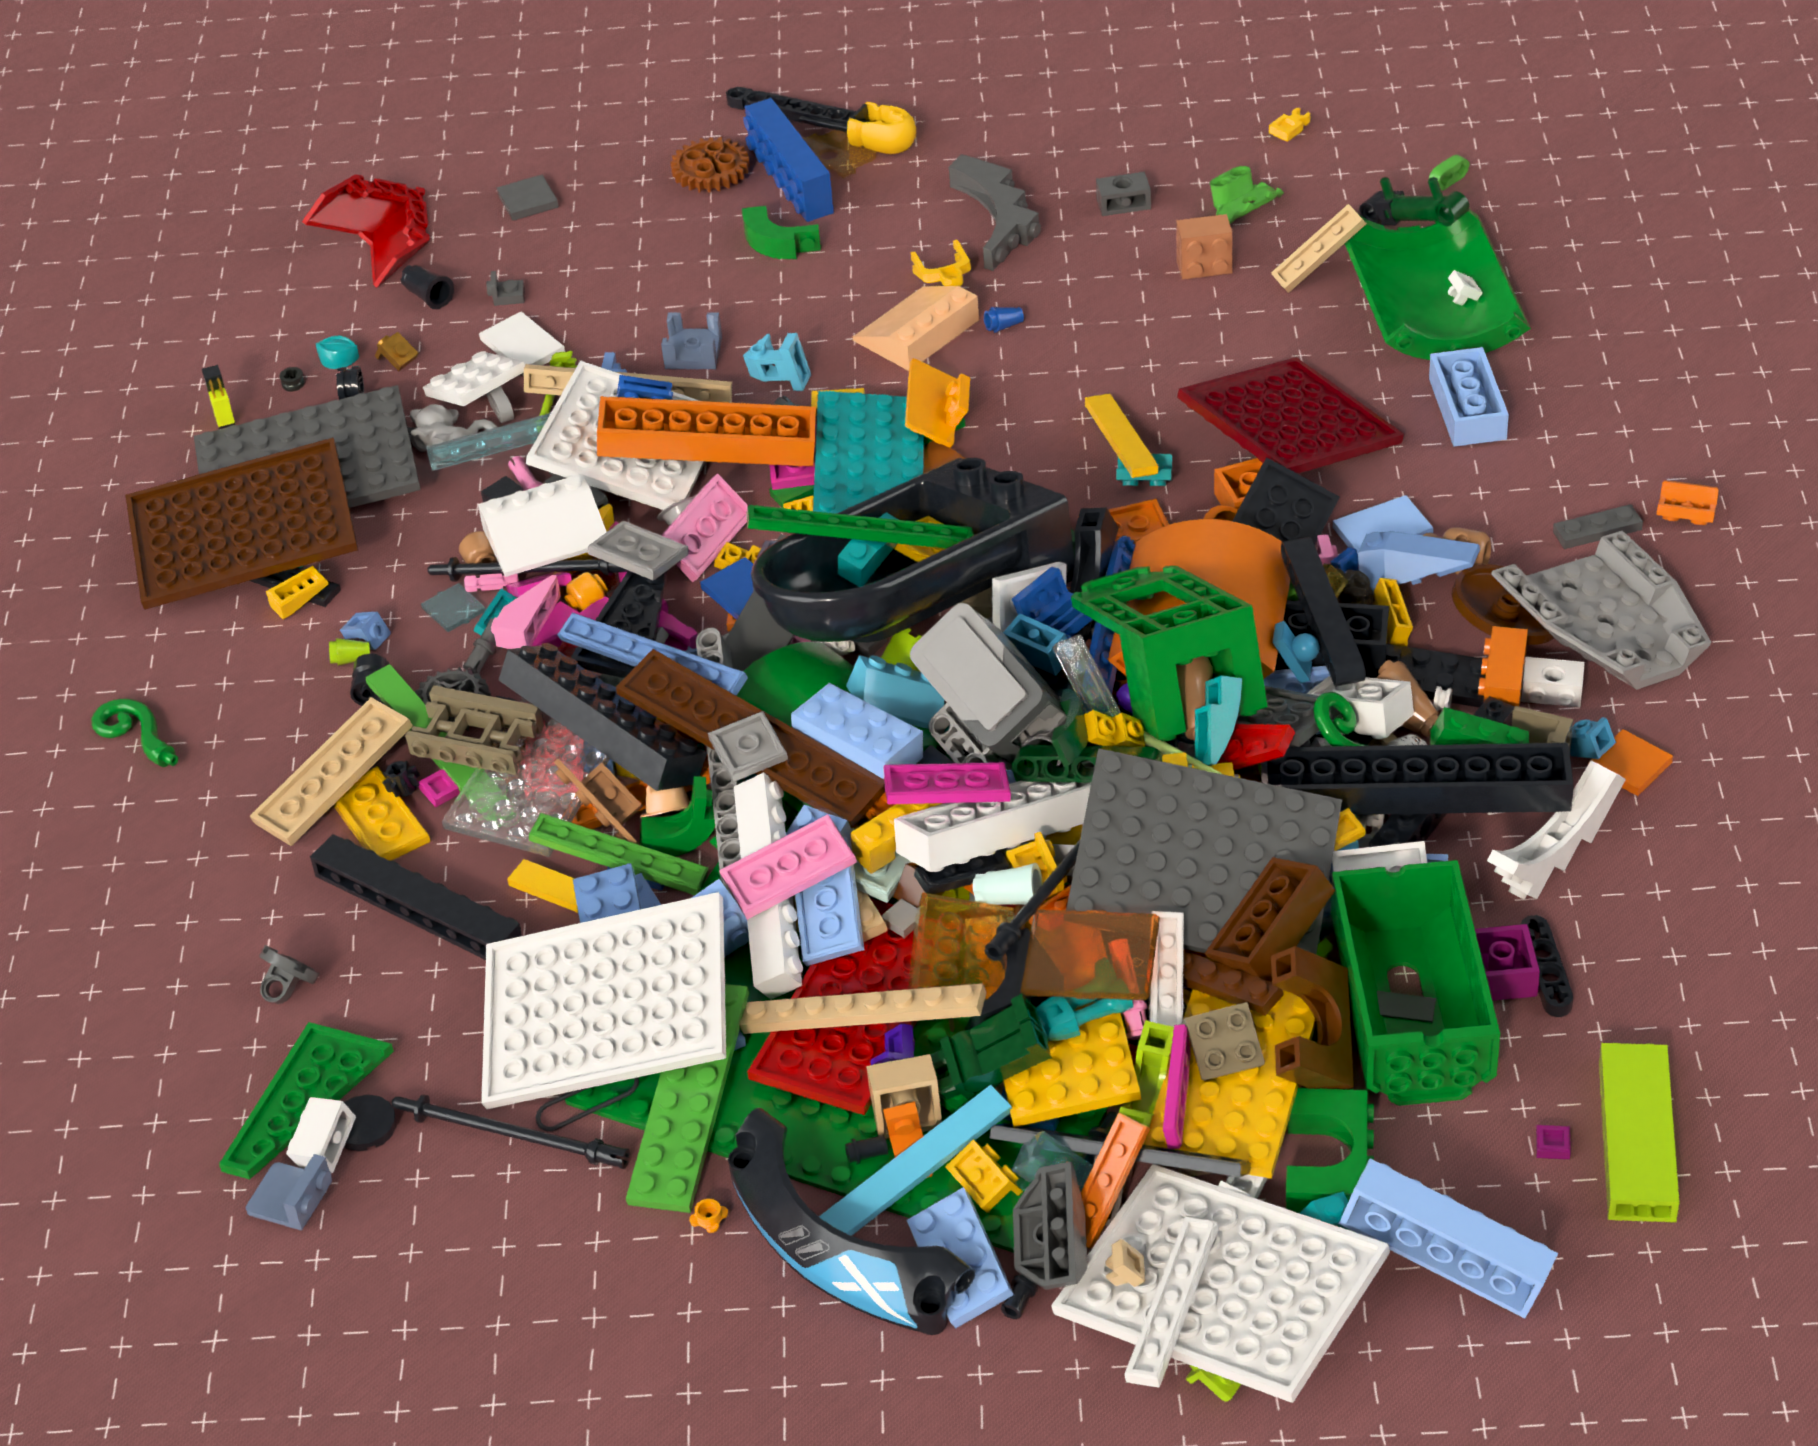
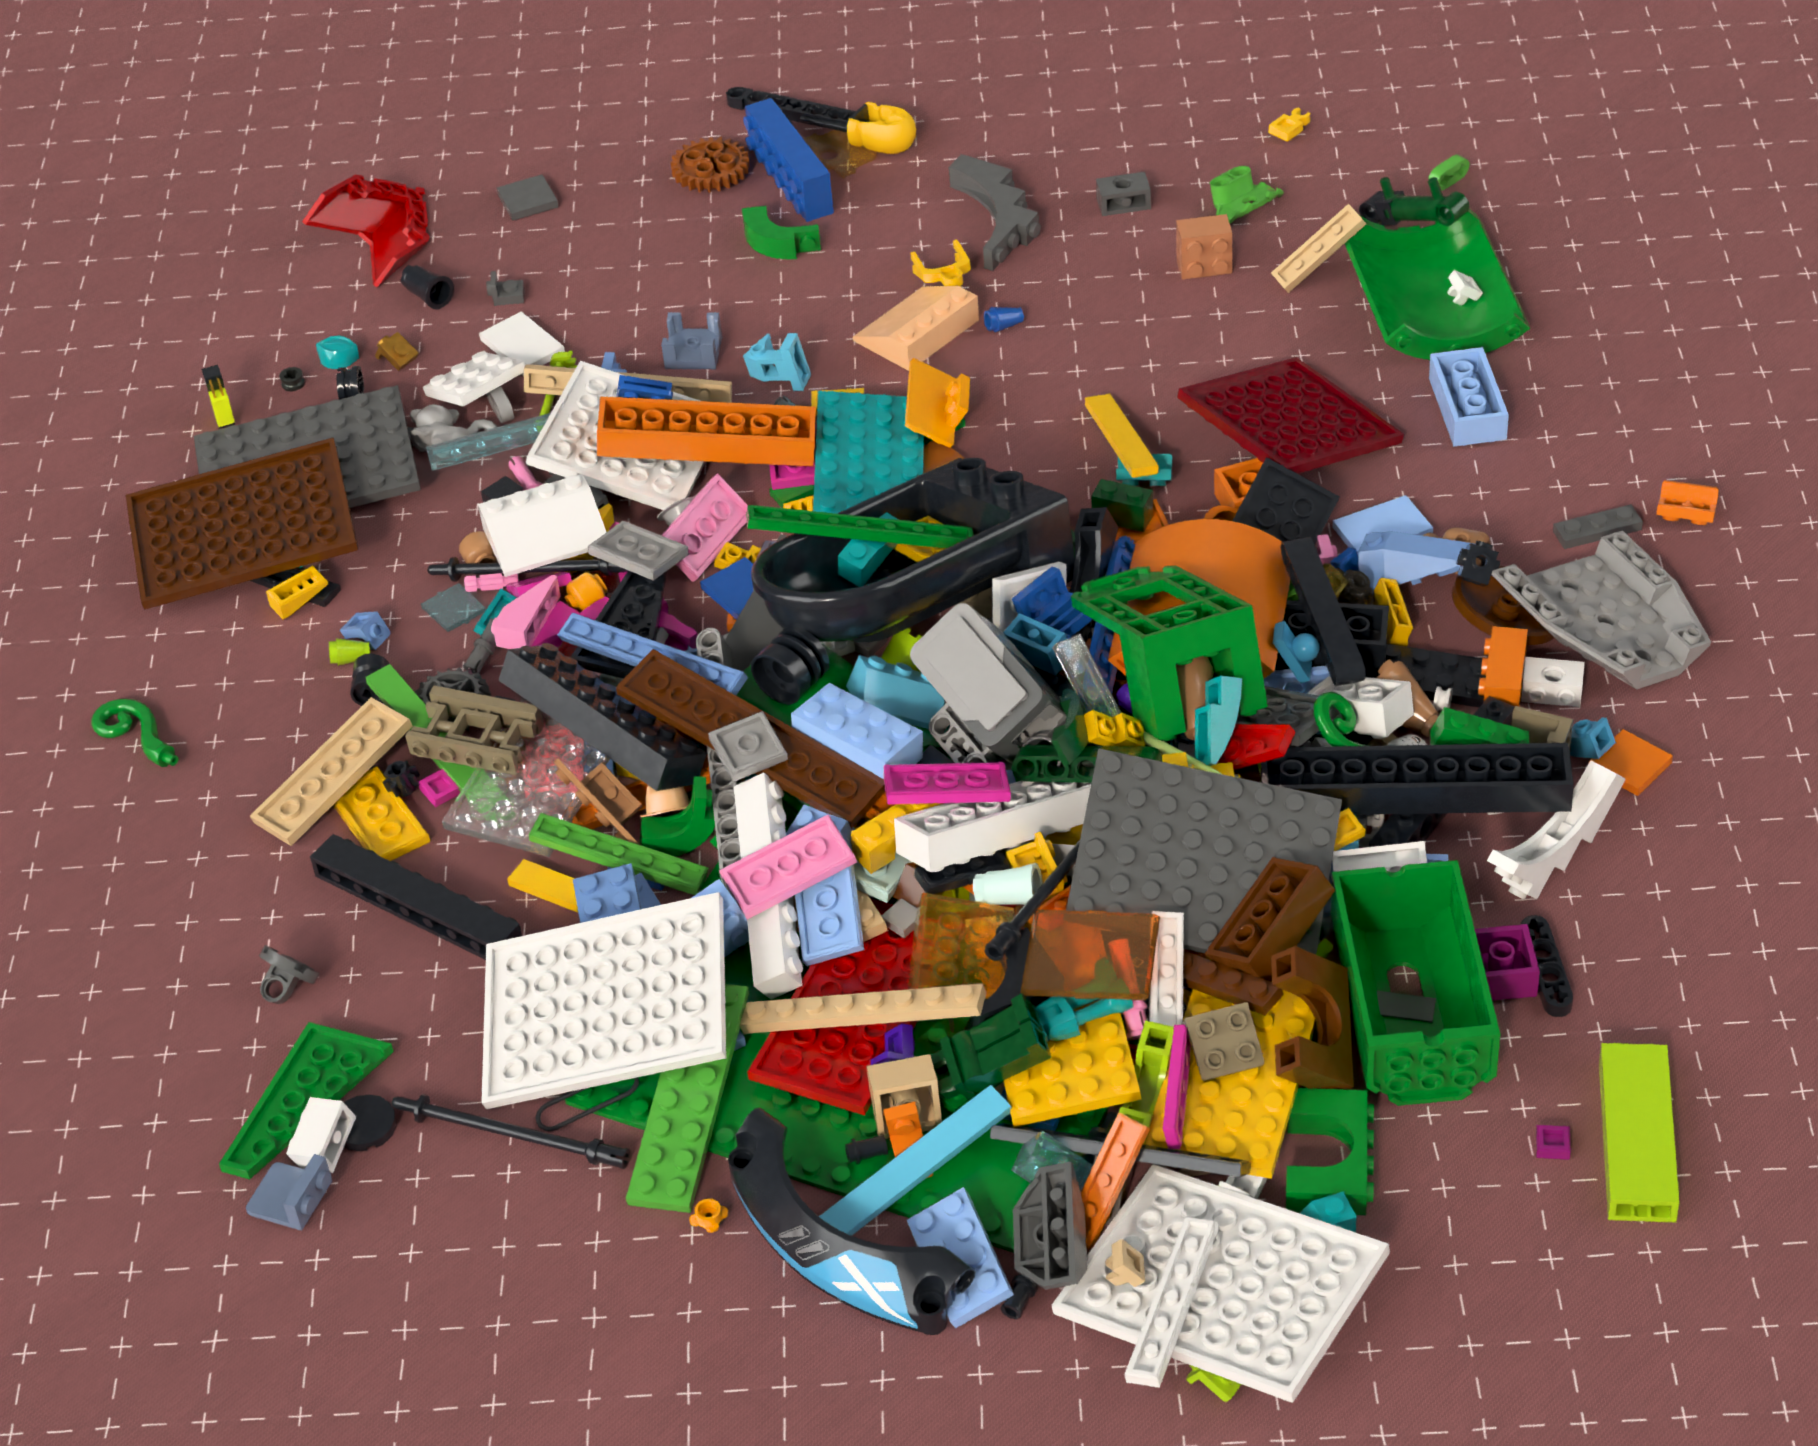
(790, 665): none -> black wheel
(982, 1176): yellow bracket -> none
(1127, 504): none -> dark green brick
(1448, 1238): light blue brick -> none
(1470, 571): none -> black brick

